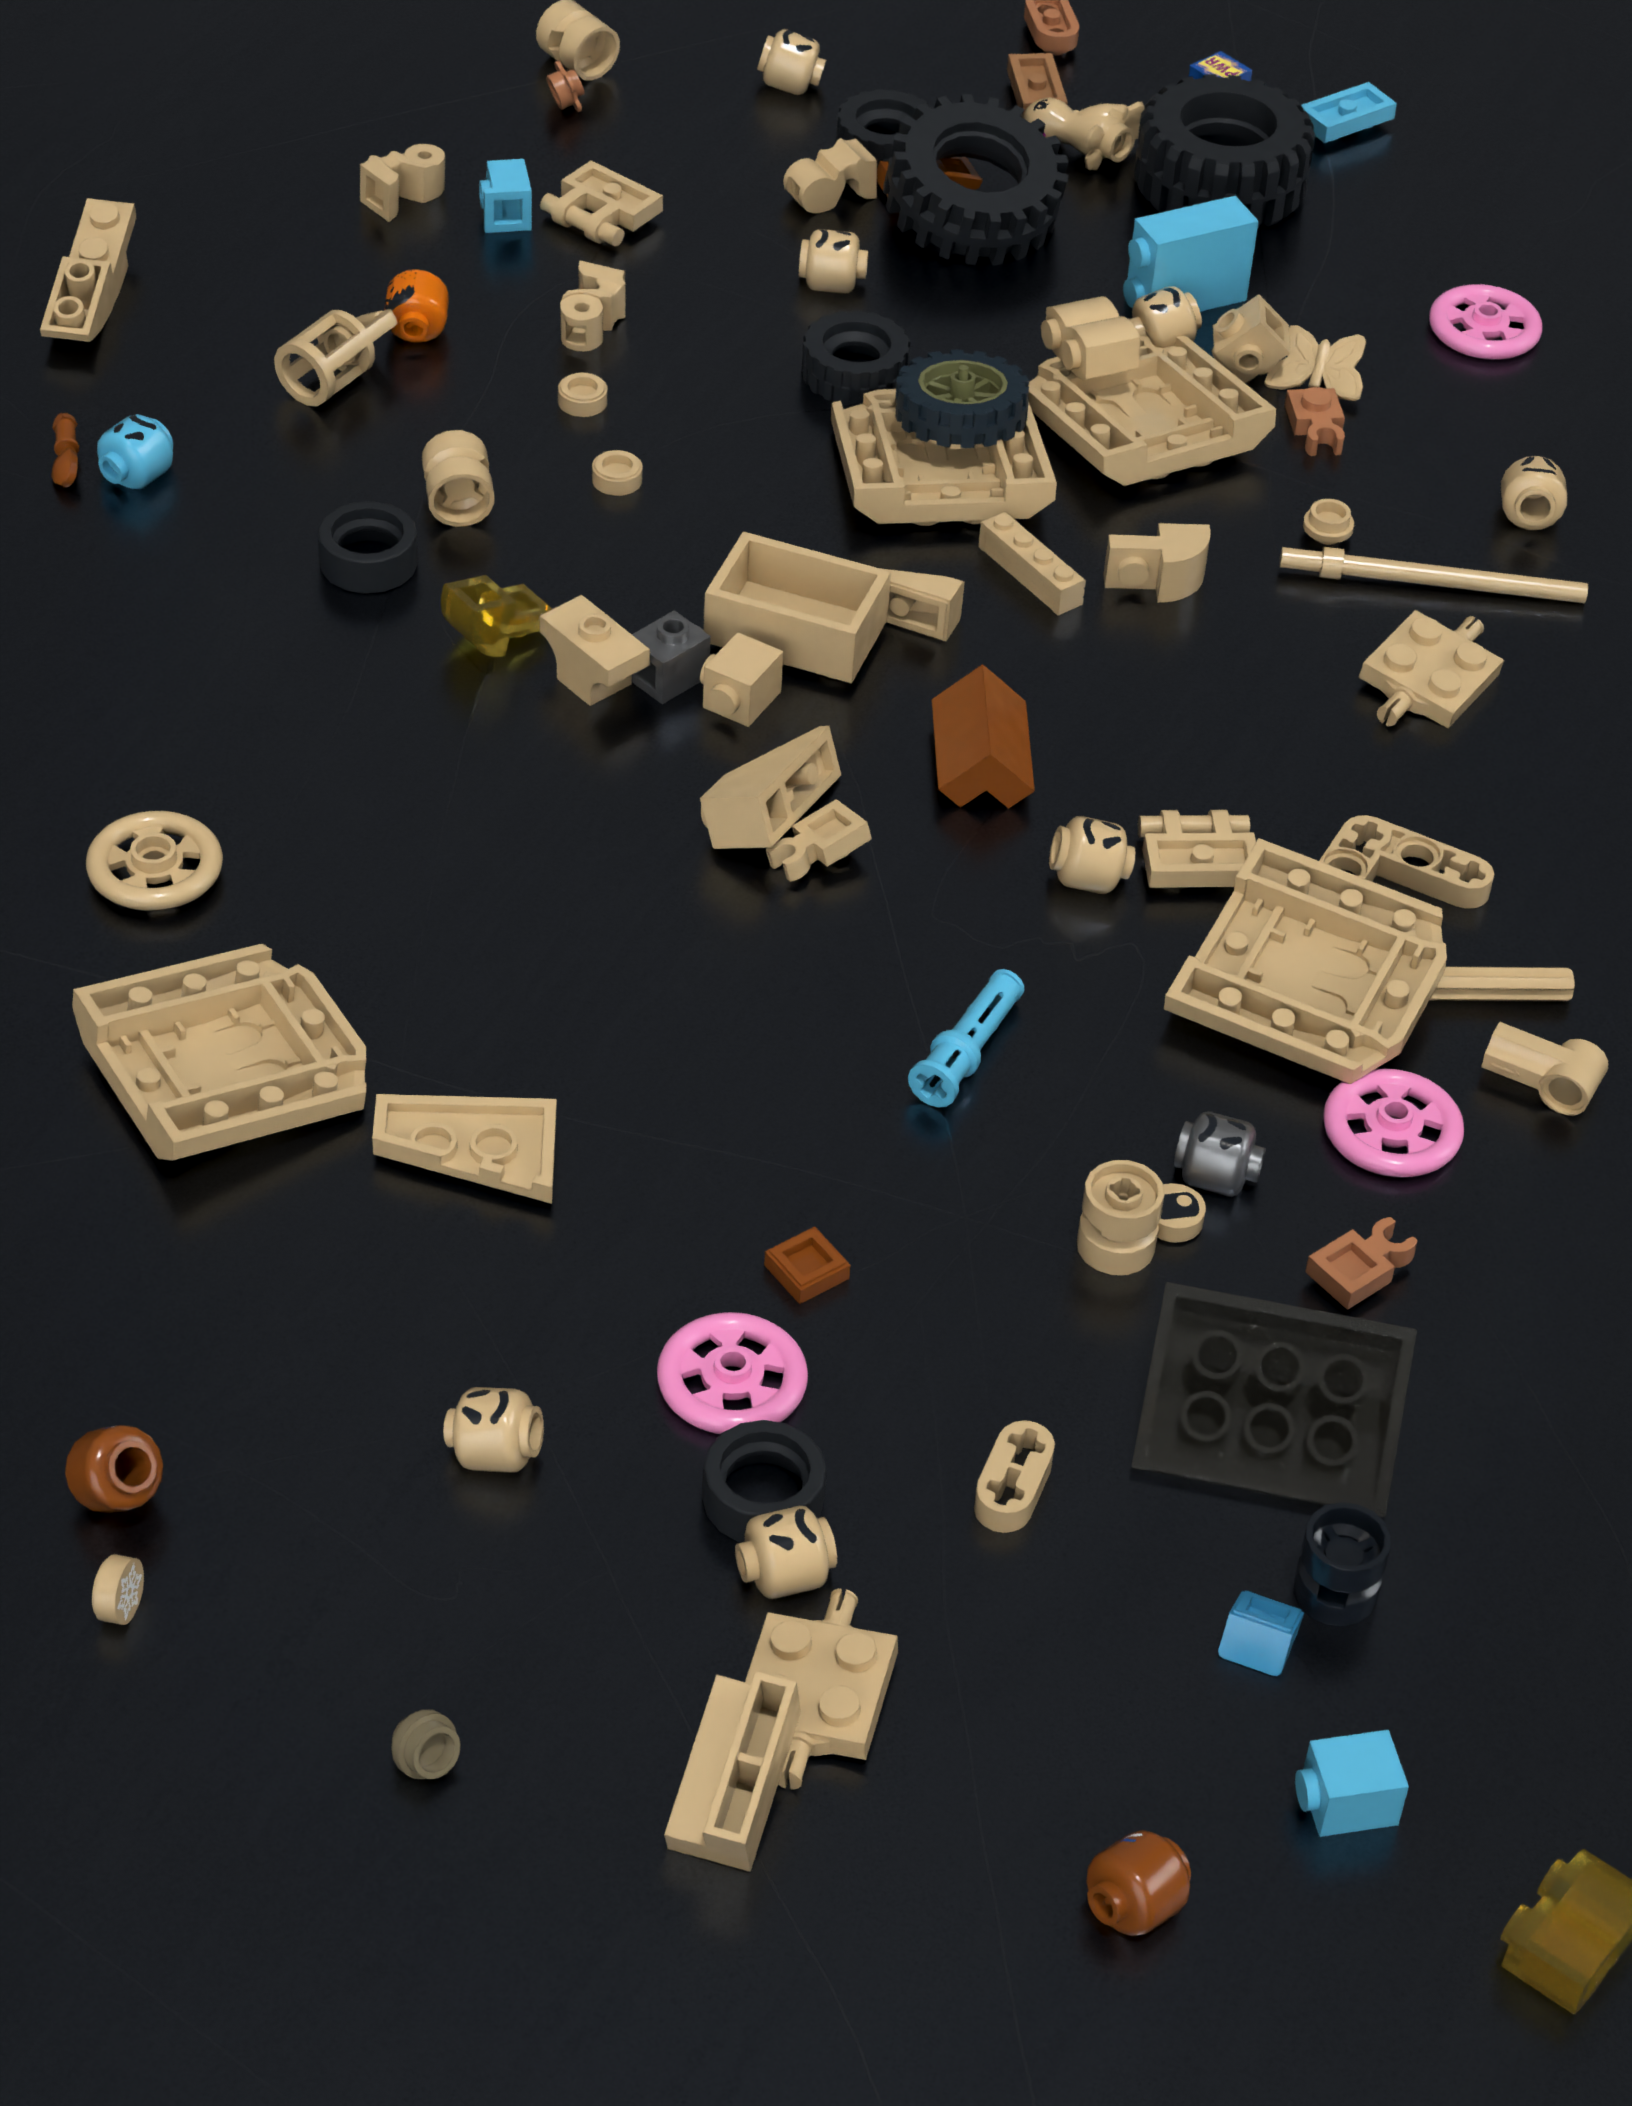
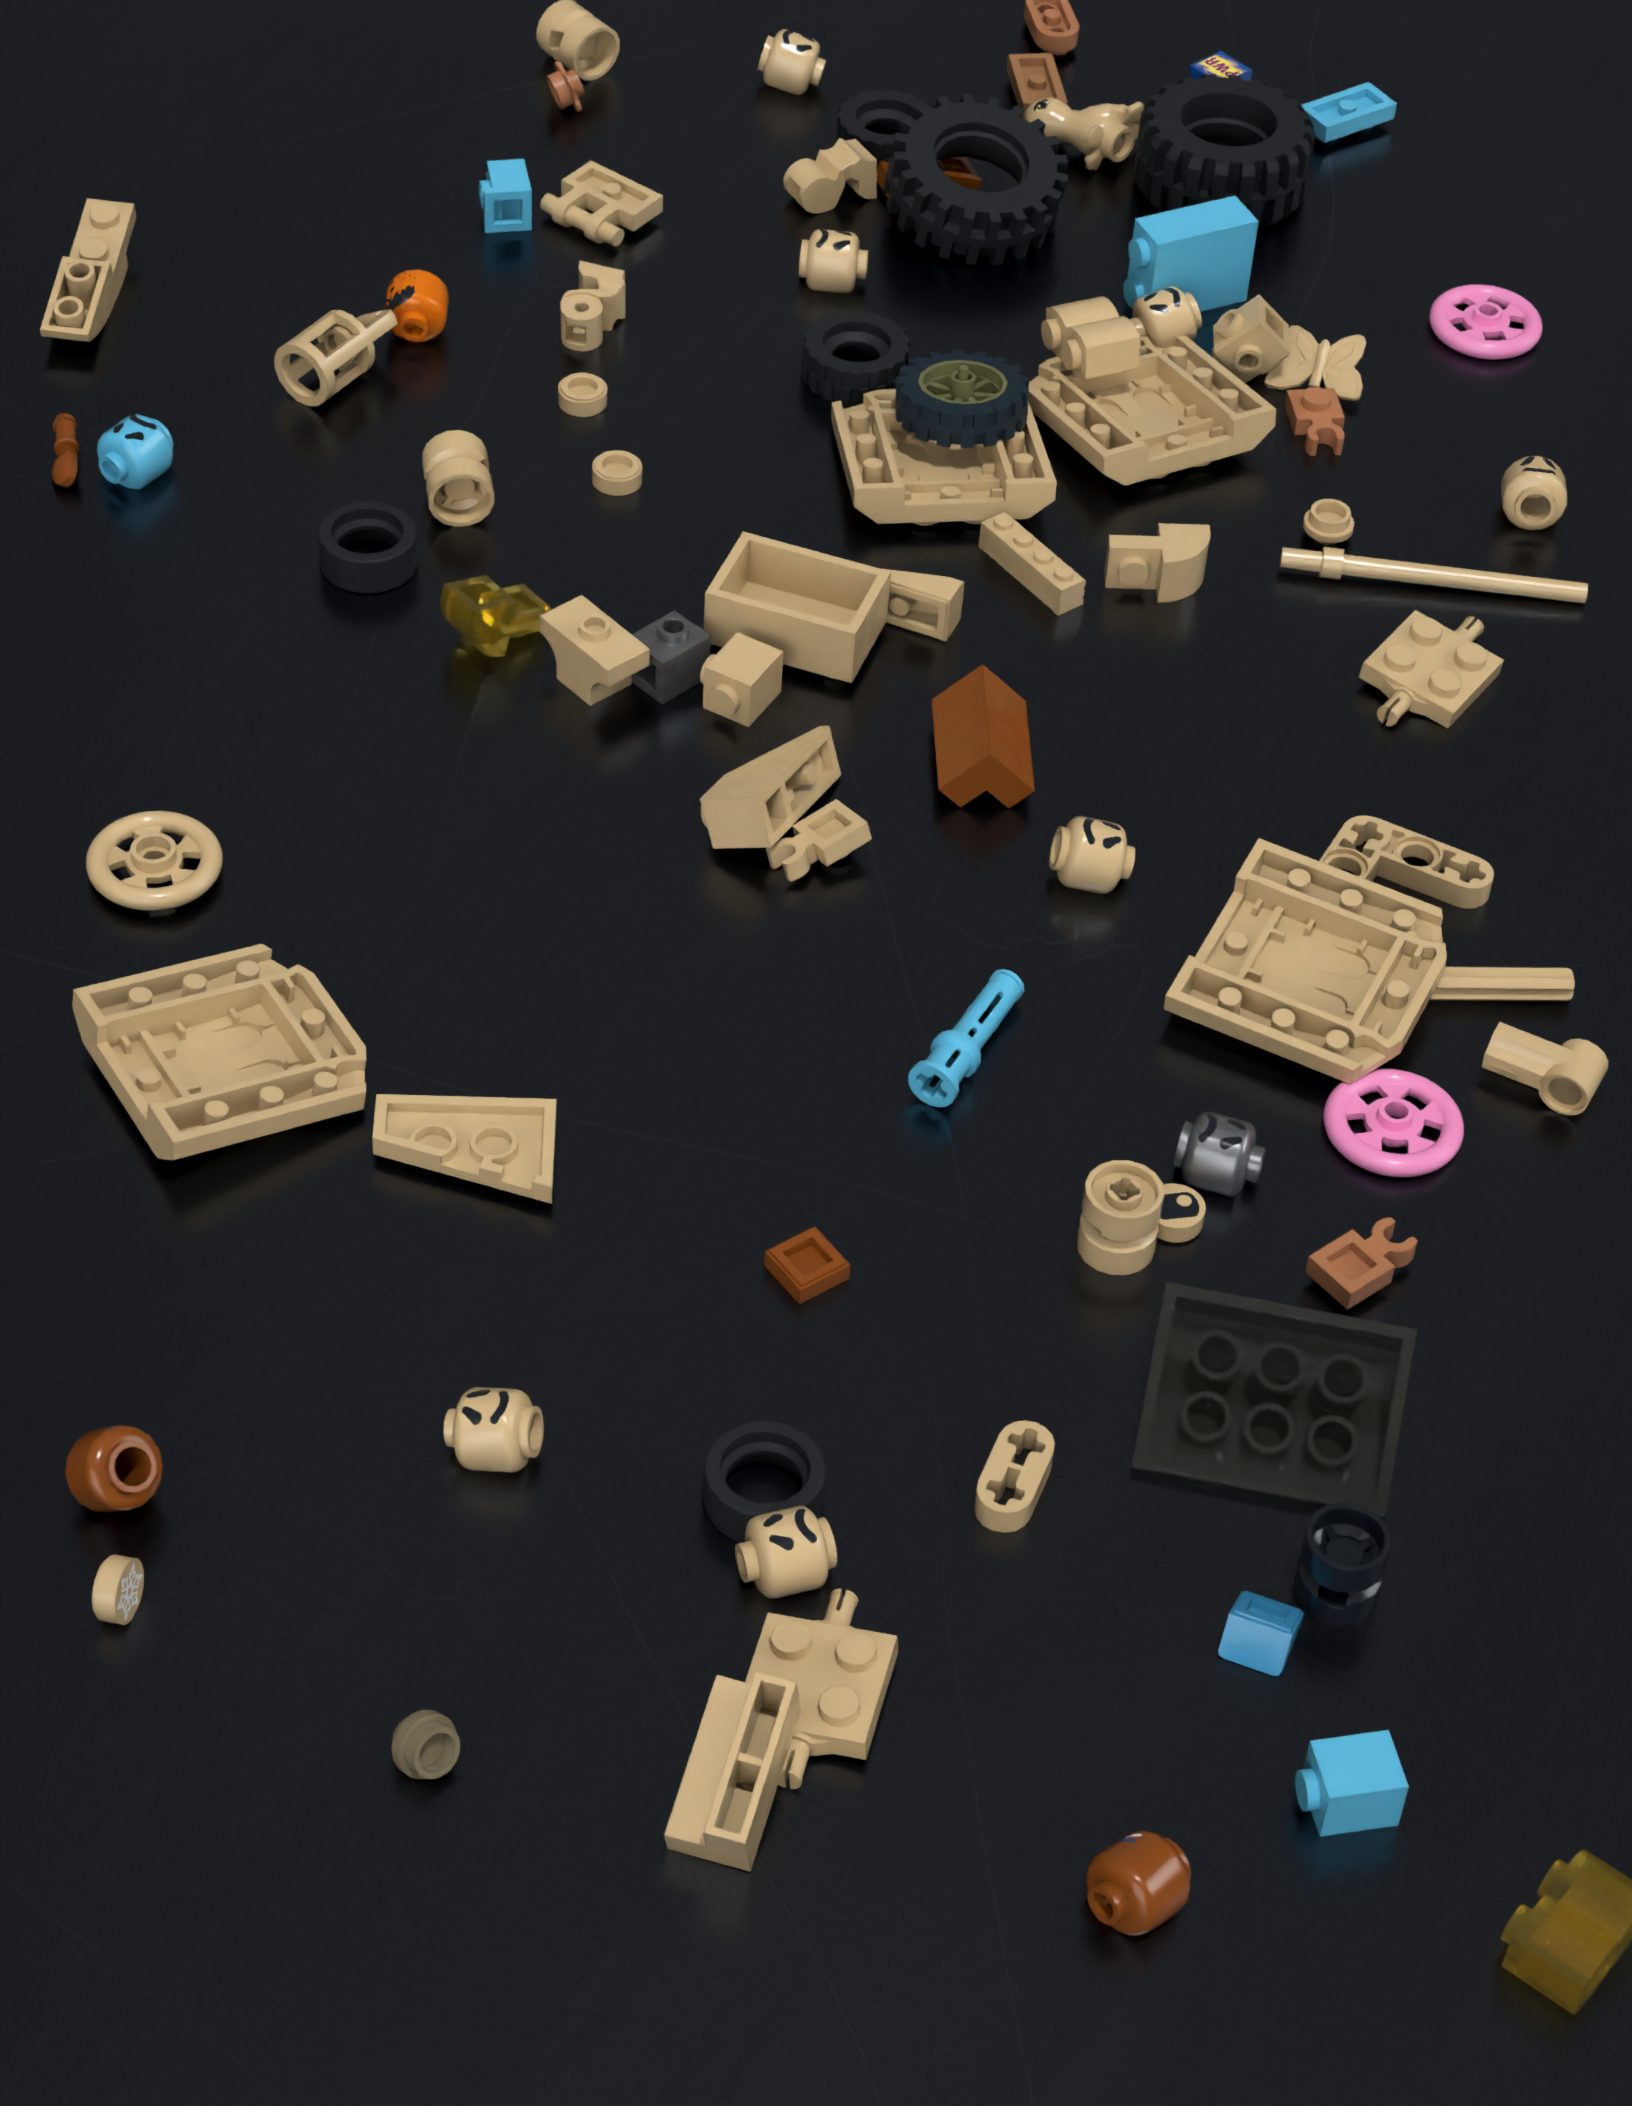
(411, 175): tan leg -> none
(727, 1330): bright pink plate -> none
(1194, 848): tan plate -> none

